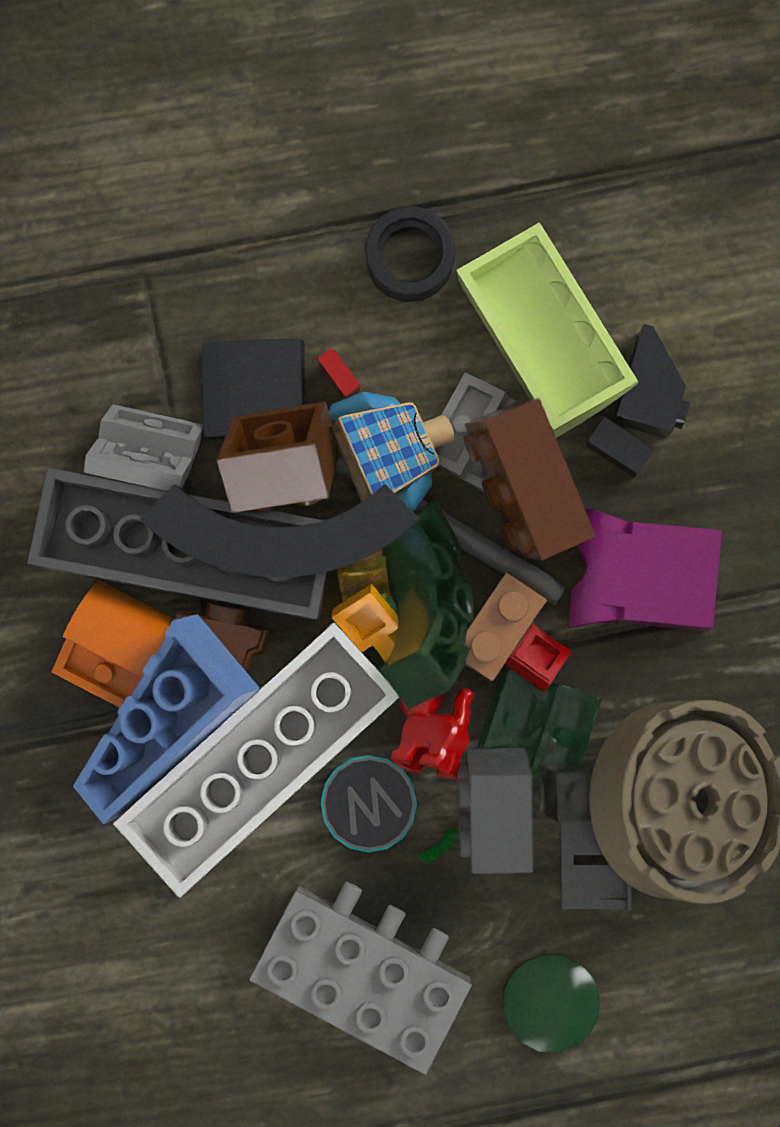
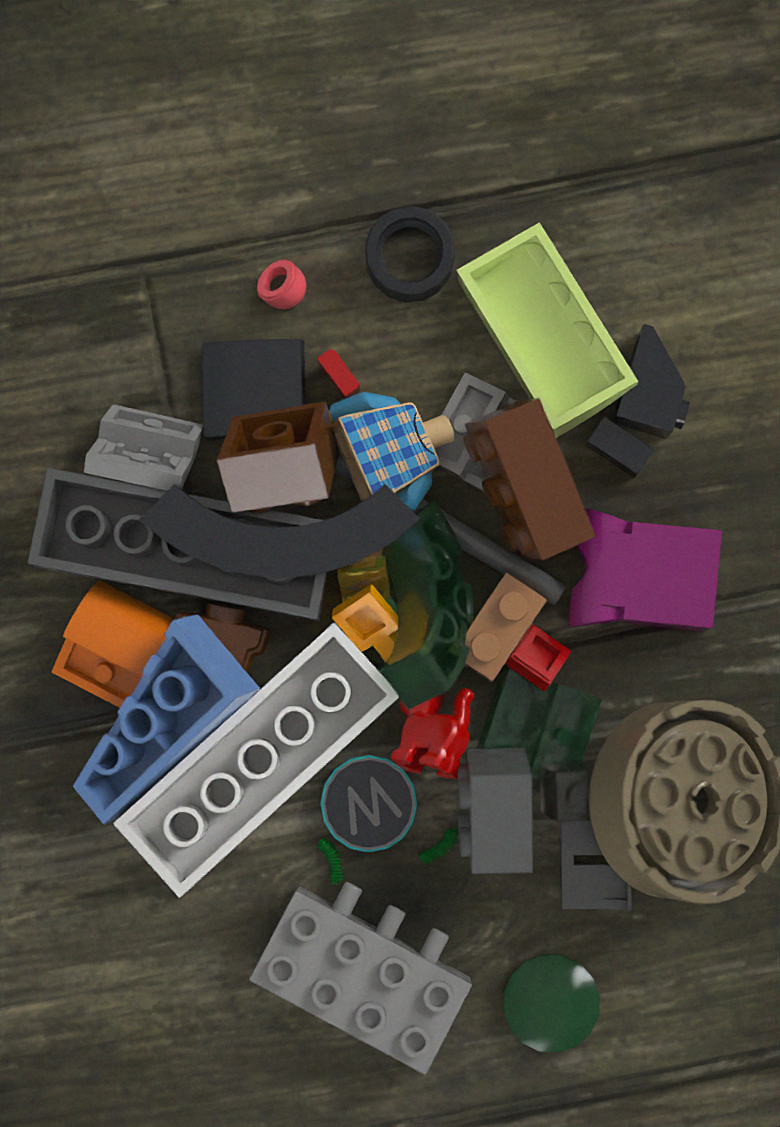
(291, 291): none -> coral piece
(323, 846): none -> green leg

